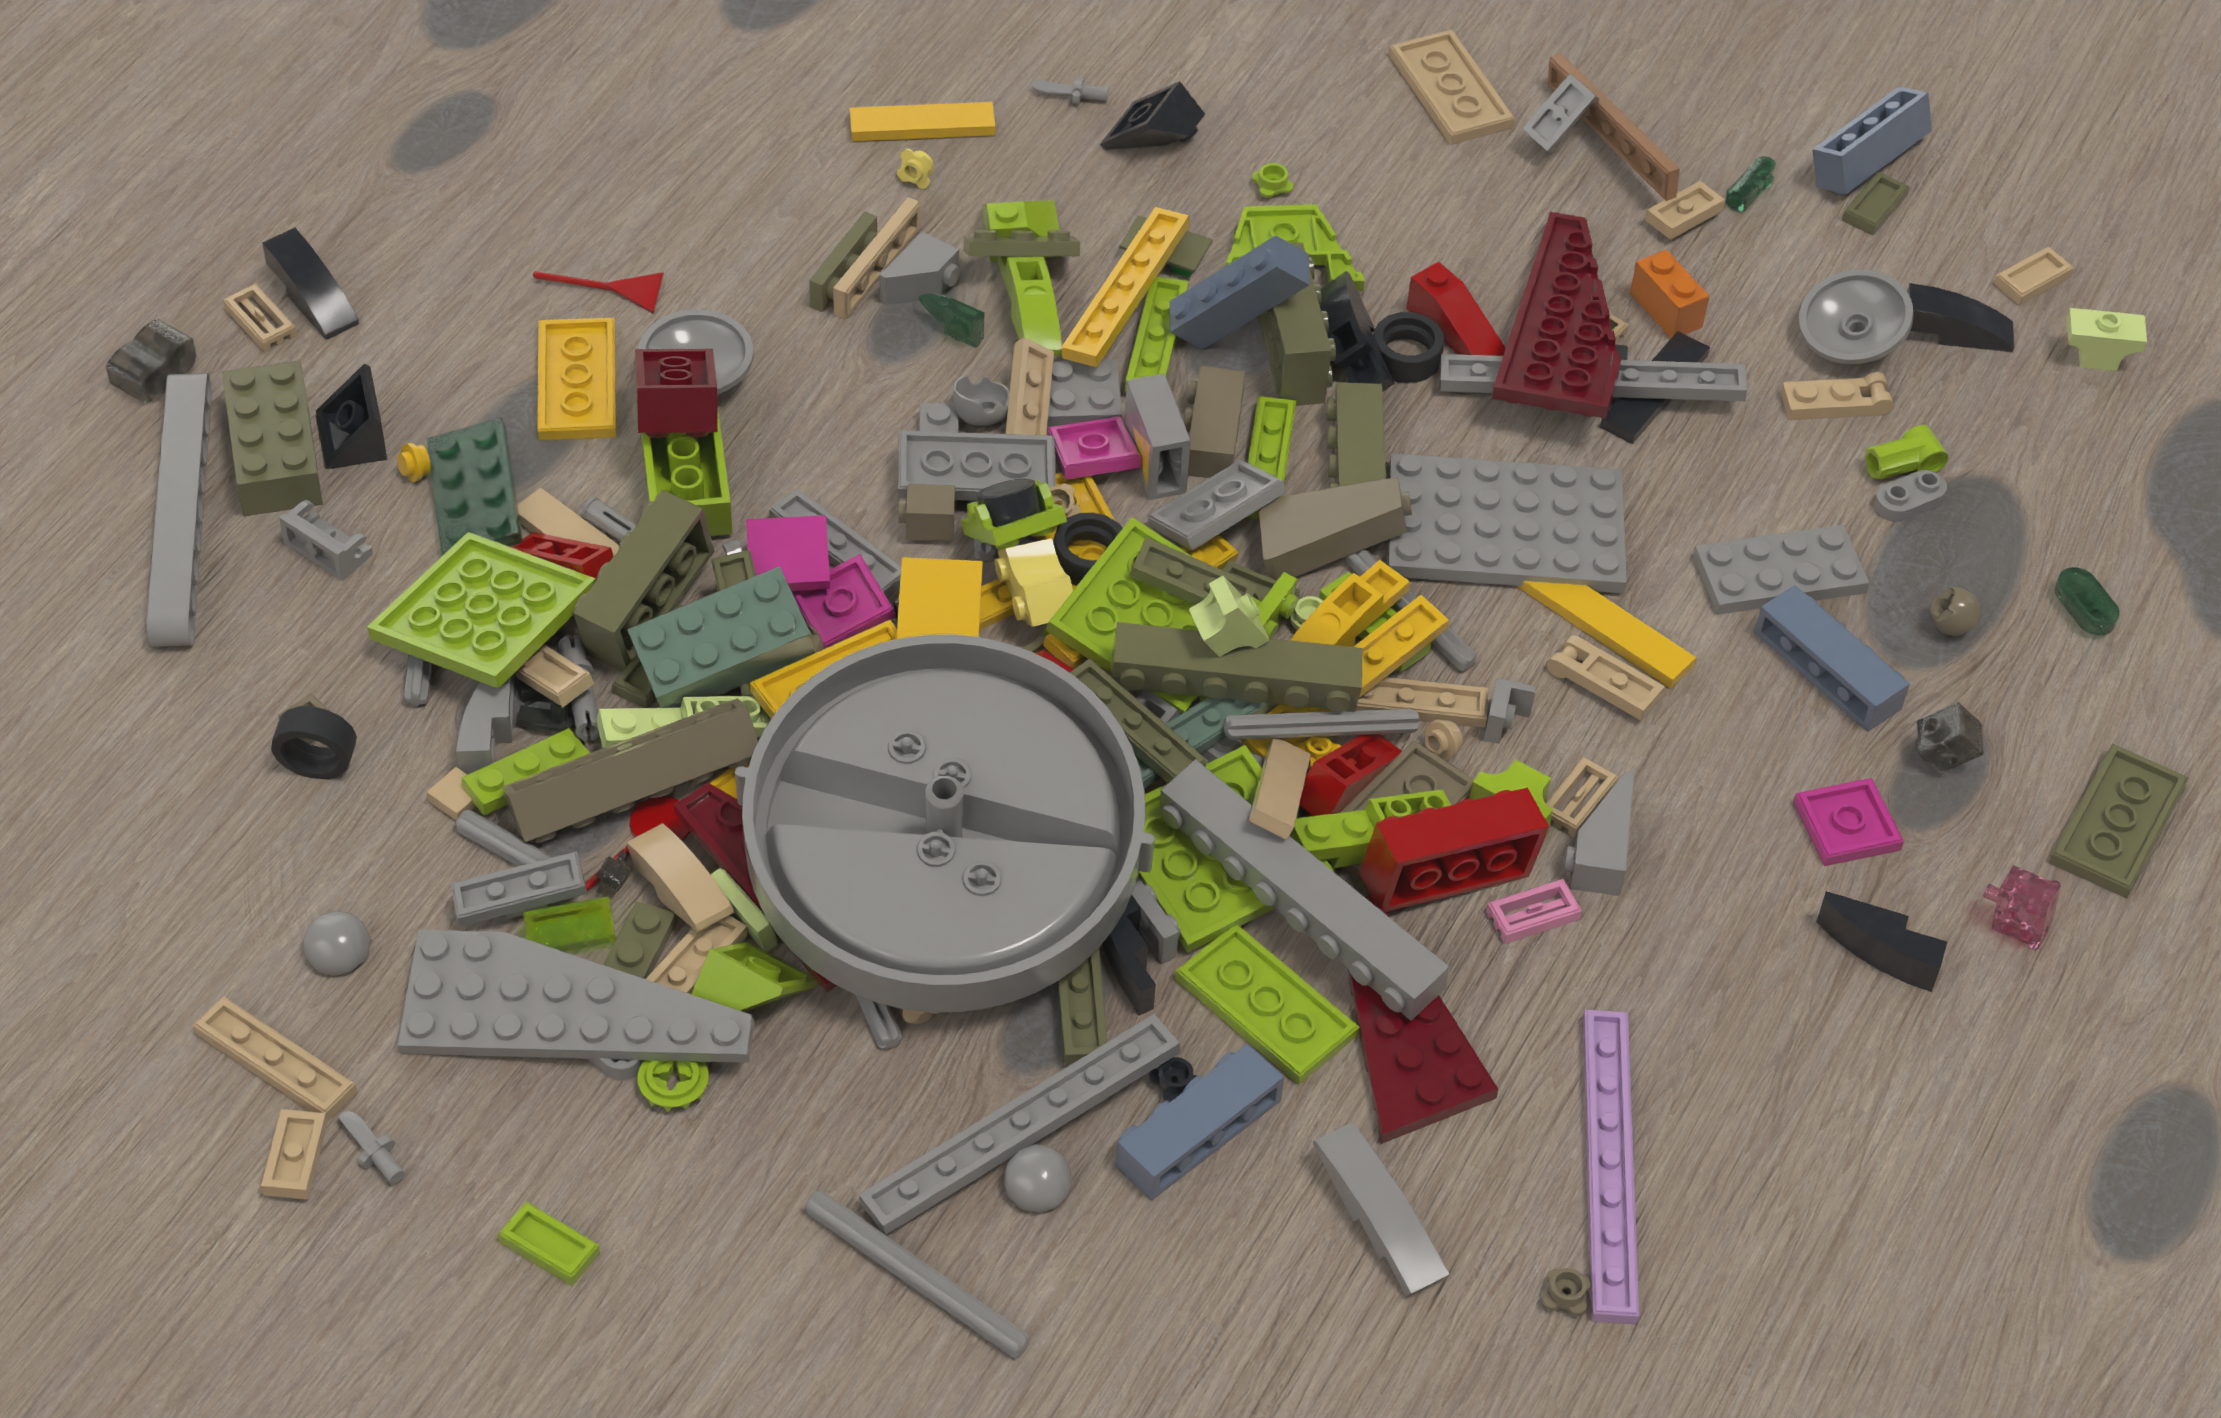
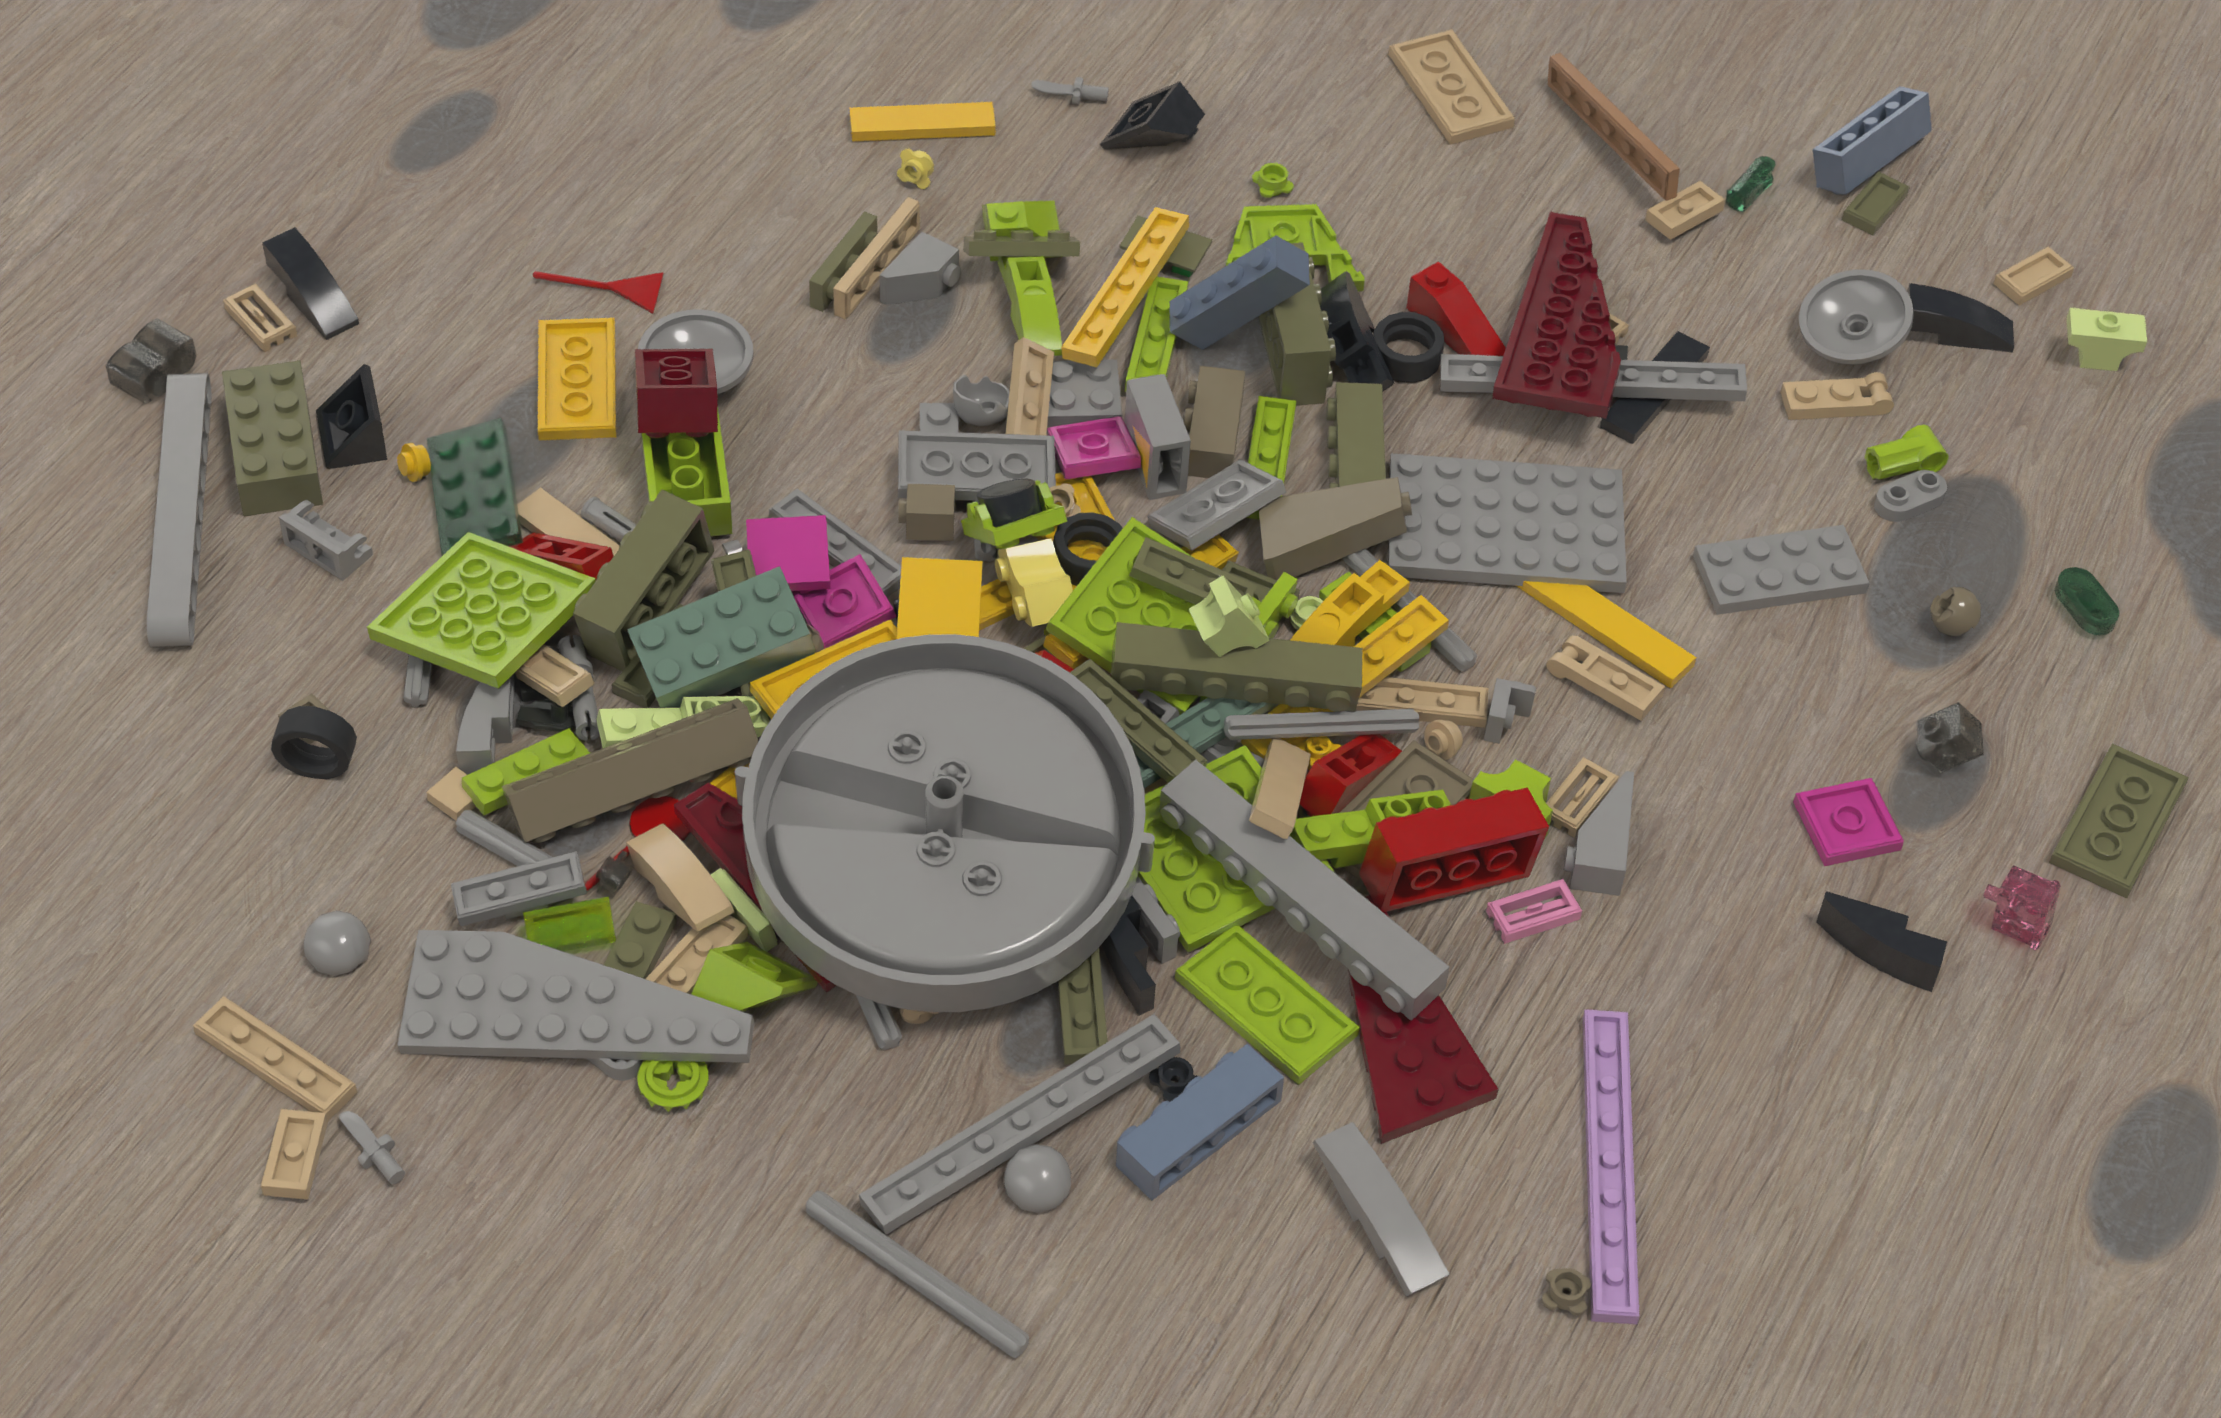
(549, 1243): lime tile -> none
(959, 319): clear green plate -> none
(1560, 112): light grey hinge -> none
(1669, 293): orange brick -> none
(1832, 658): sand blue brick -> none

